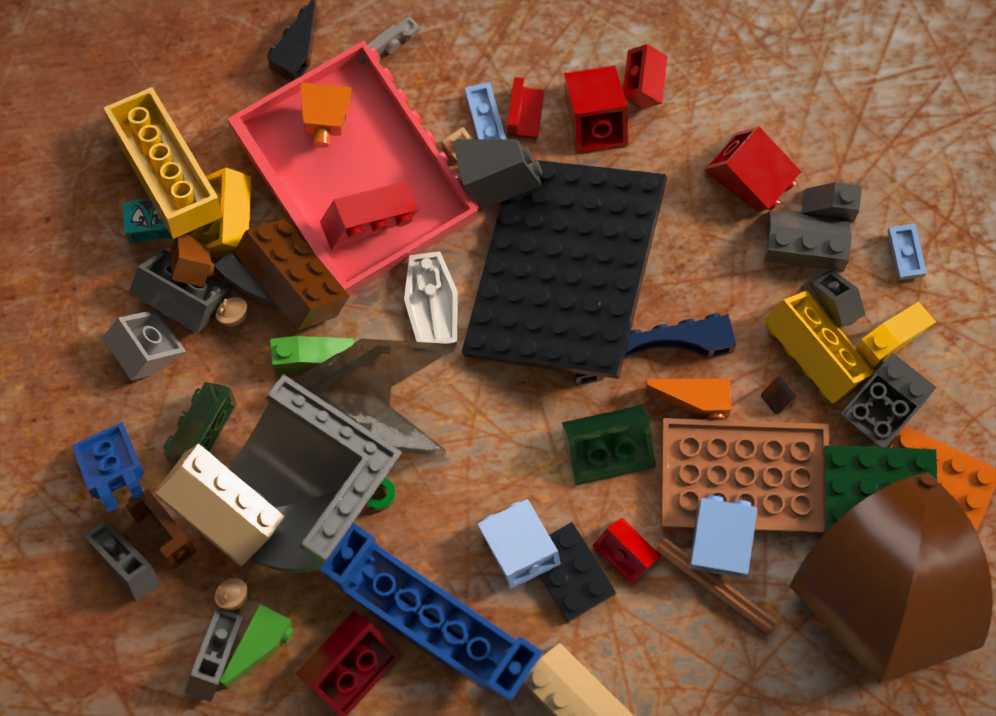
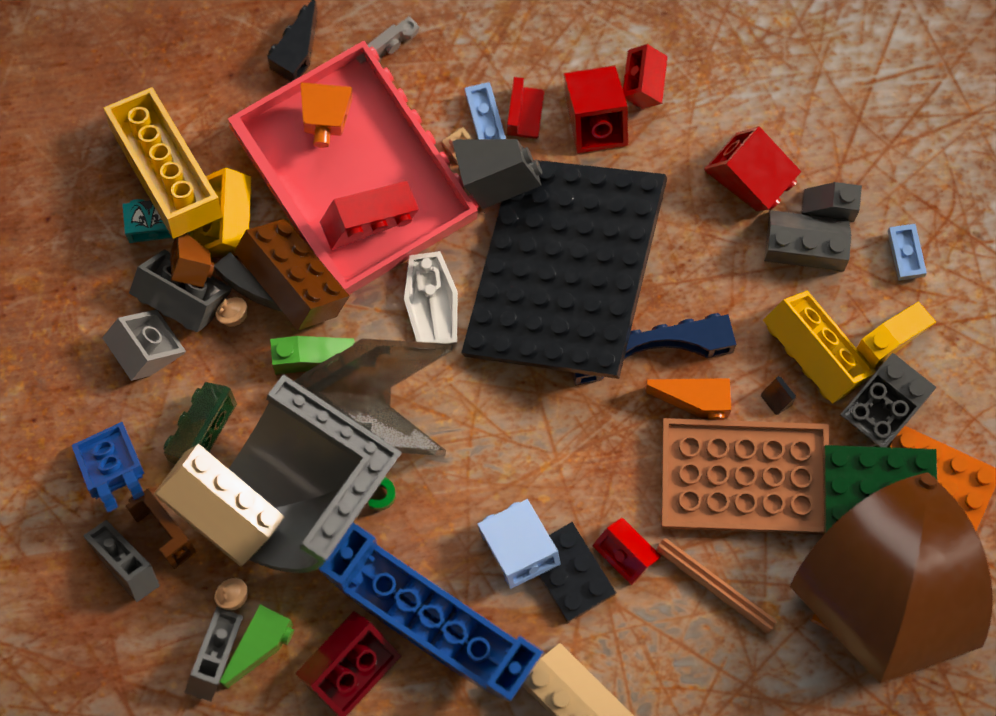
(609, 444): clear green slope -> none
(723, 537): light blue brick -> none
(838, 298): dark grey slope -> none

